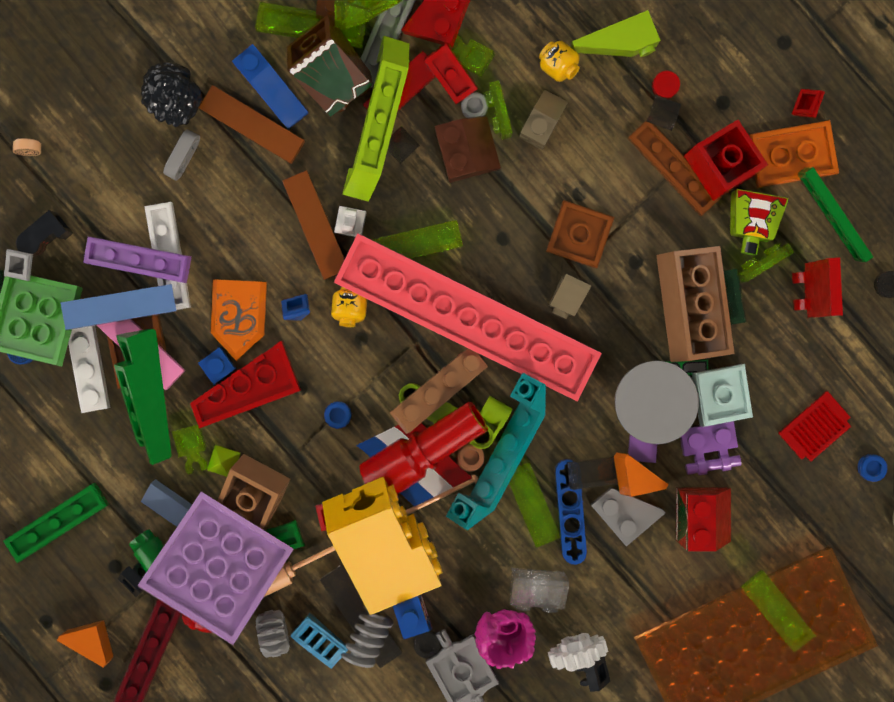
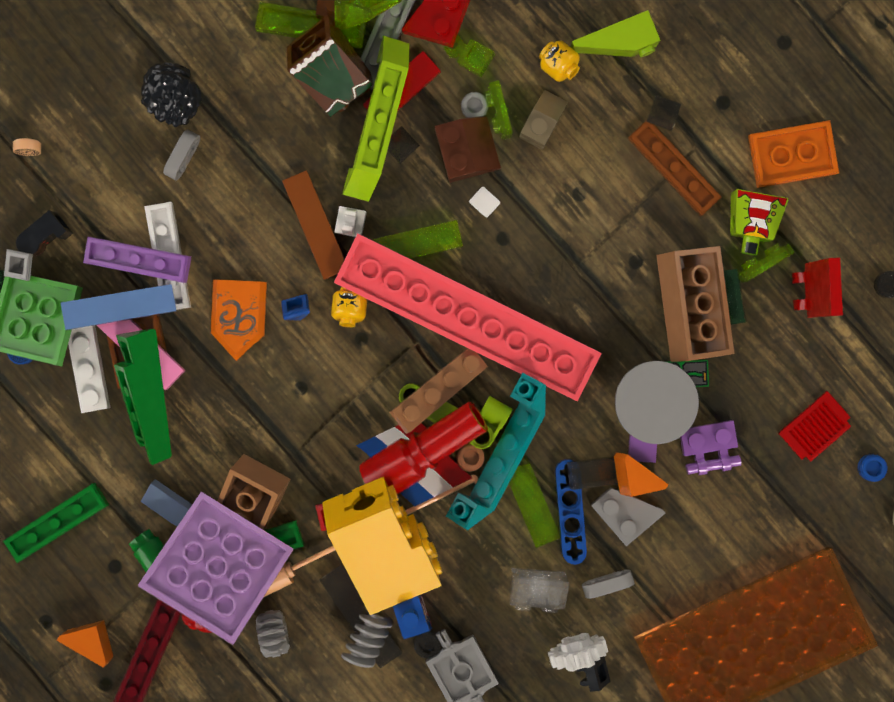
(131, 579): black tile -> none
(190, 443): clear neon green plate -> none
(217, 365): blue plate -> none
(222, 460): lime slope -> none
(251, 124): dark orange tile -> none
(256, 384): red wing -> none
(270, 86): blue slope -> none
(306, 643): dark azure slope -> none
(337, 414): blue tile -> none
(451, 73): red plate -> none
(484, 202): none -> white sticker
(505, 638): dark pink hair -> none
(568, 296): dark tan slope -> none
(580, 234): dark orange tile -> none
(608, 584): none -> light grey beam
(666, 84): red tile -> none
(703, 517): red slope -> none
(722, 395): light aqua tile -> none
(725, 160): red brick -> none
(777, 611): clear neon green plate -> none
(808, 103): red slope -> none
(834, 214): green tile -> none

